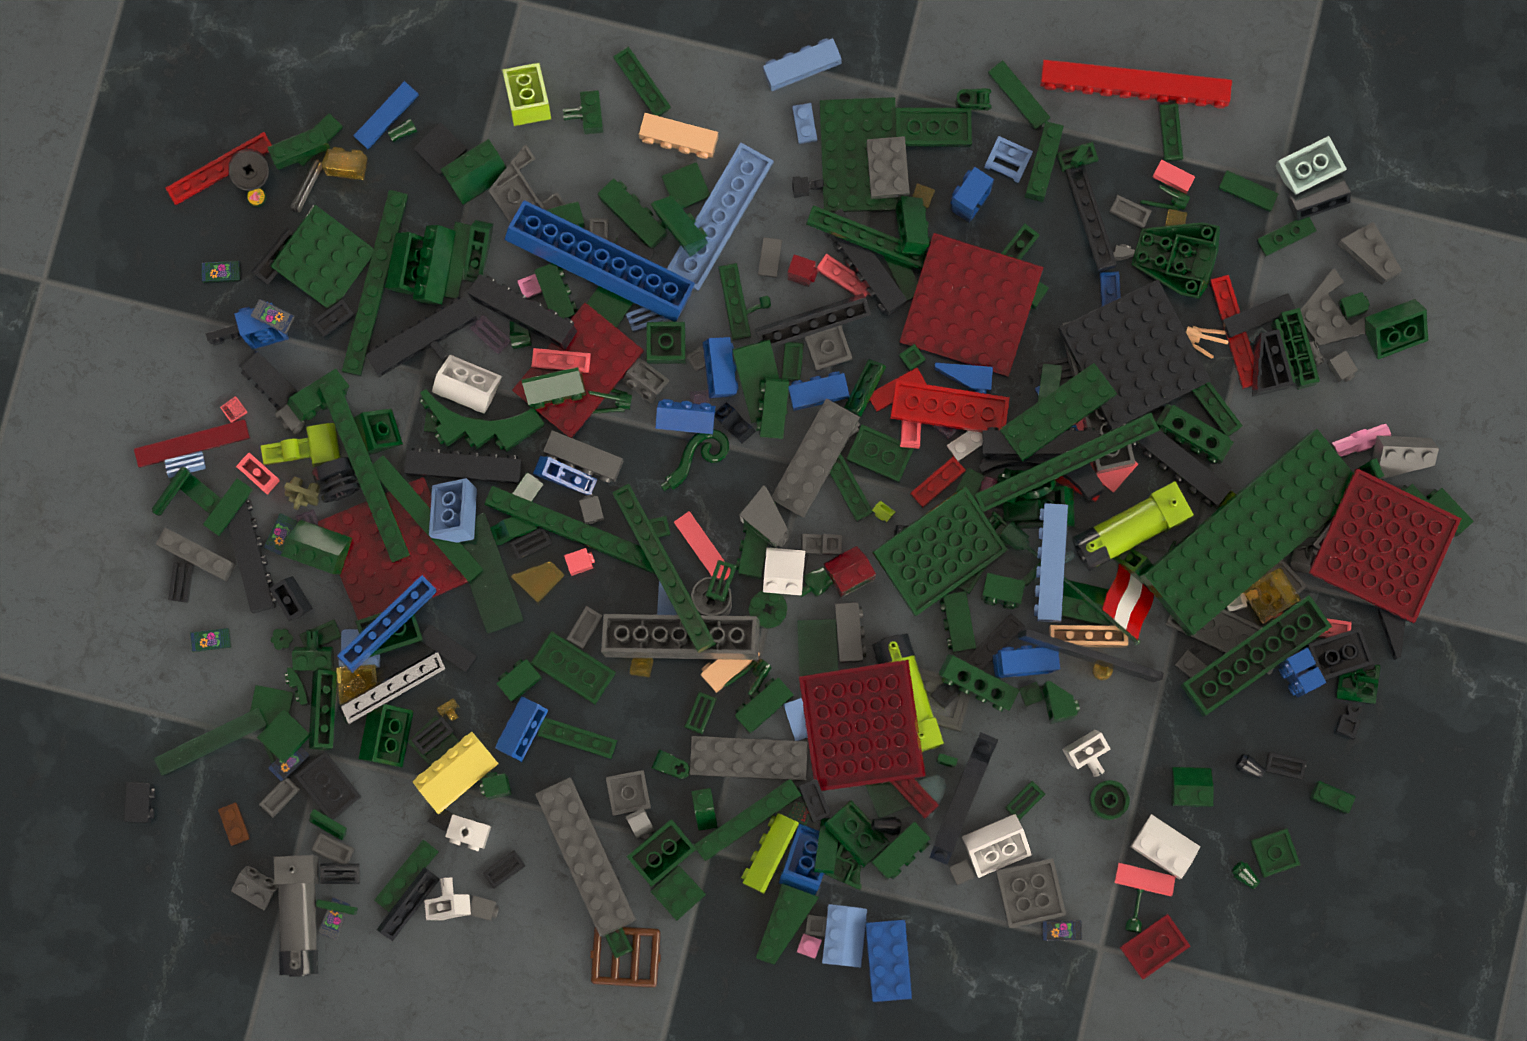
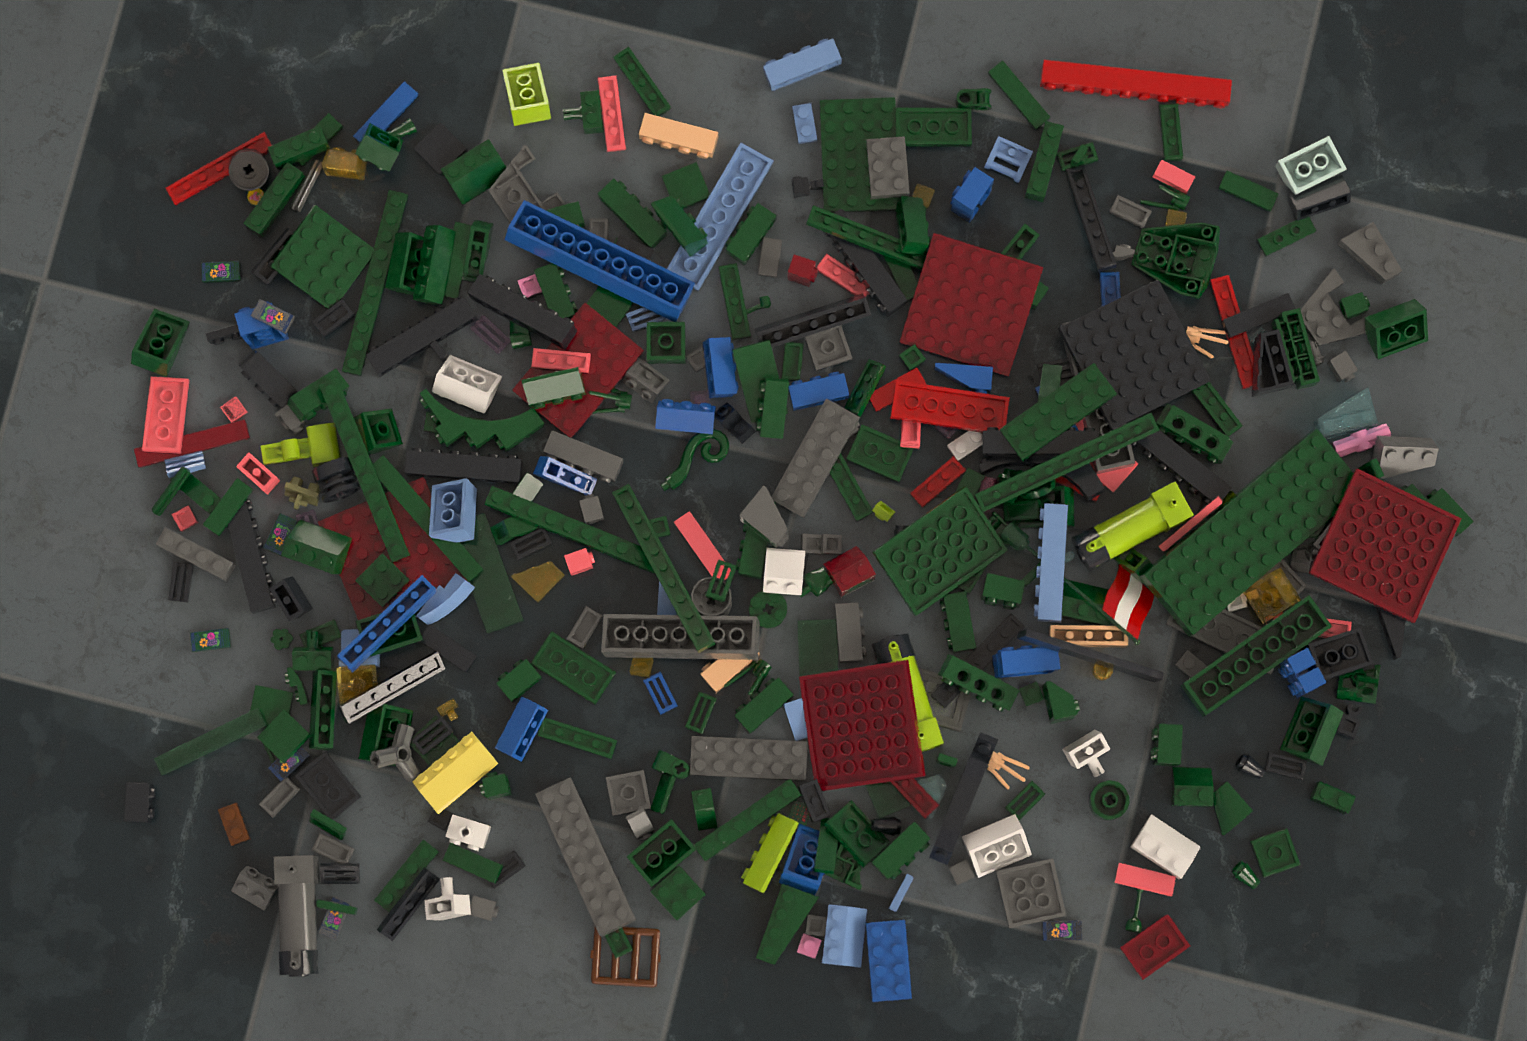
(159, 342): none -> dark green slope
(165, 415): none -> coral tile
(184, 518): none -> coral tile
(274, 200): none -> dark green brick
(379, 147): none -> dark green brick
(382, 580): none -> dark green plate
(400, 745): none -> dark grey piece
(445, 600): none -> medium blue slope
(472, 863): none -> dark green tile
(611, 113): none -> coral tile
(663, 793): none -> dark green slope
(667, 707): none -> blue tile
(750, 233): none -> dark green brick
(901, 892): none -> medium blue tile
(996, 763): none -> light nougat plant
(1167, 745): none -> dark green brick
(1191, 523): none -> coral tile
(1229, 807): none -> dark green slope
(1312, 730): none -> dark green slope
(1349, 416): none -> clear light blue wedge

